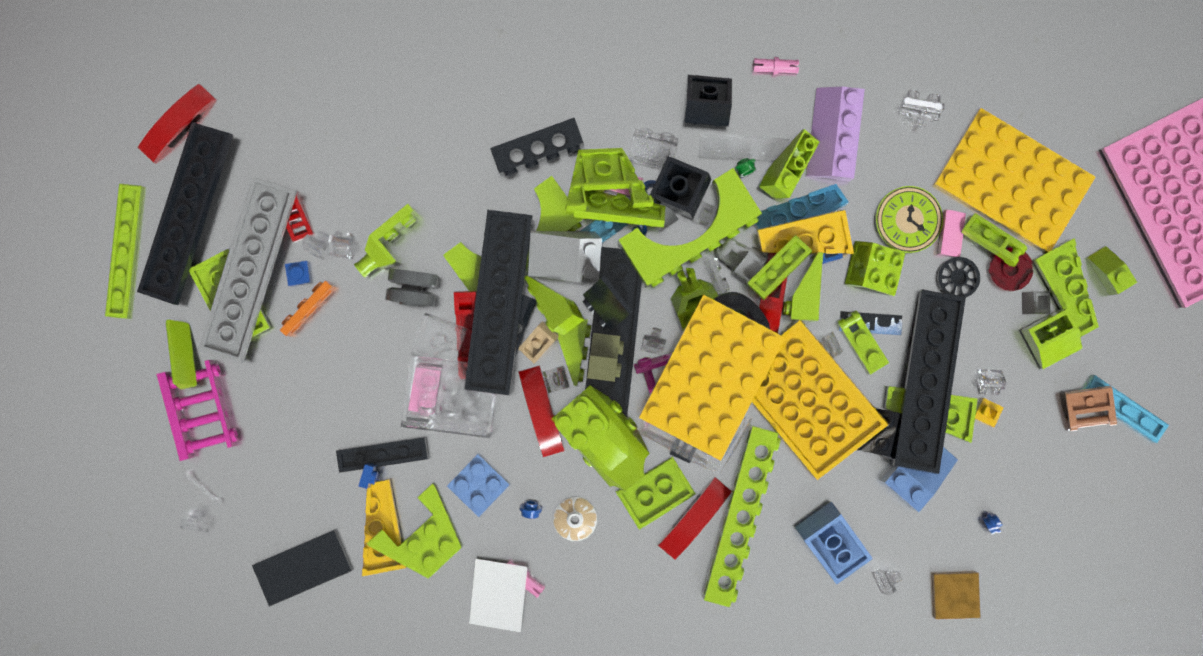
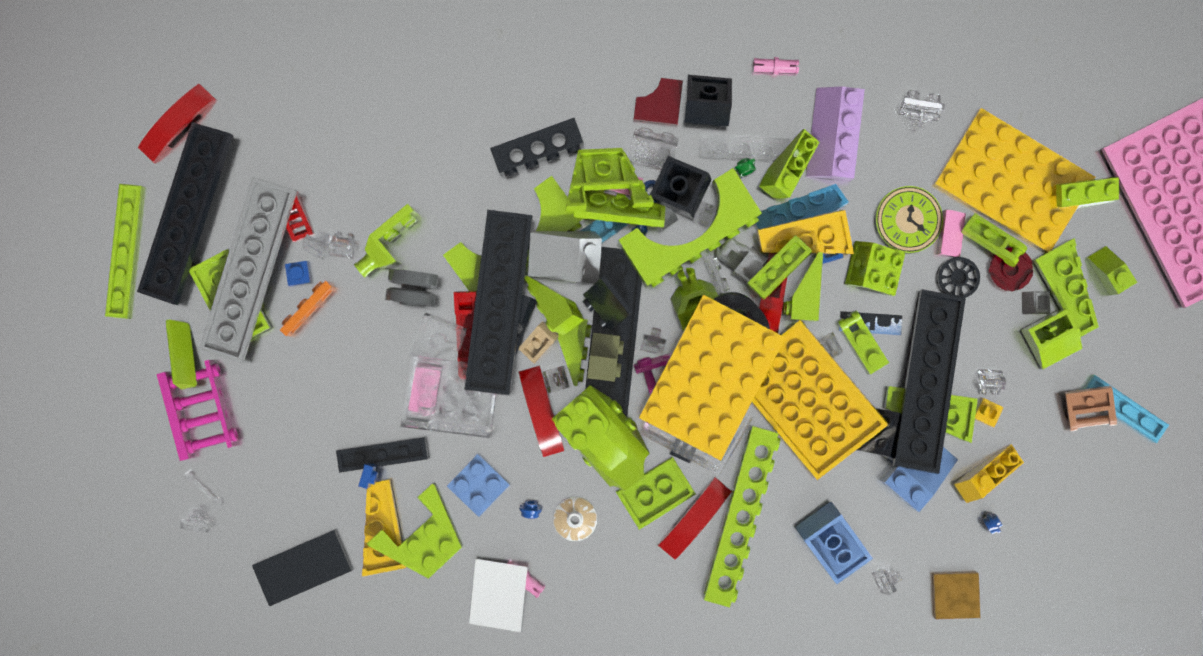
(662, 104): none -> dark red tile
(988, 474): none -> yellow slope
(1087, 191): none -> lime plate

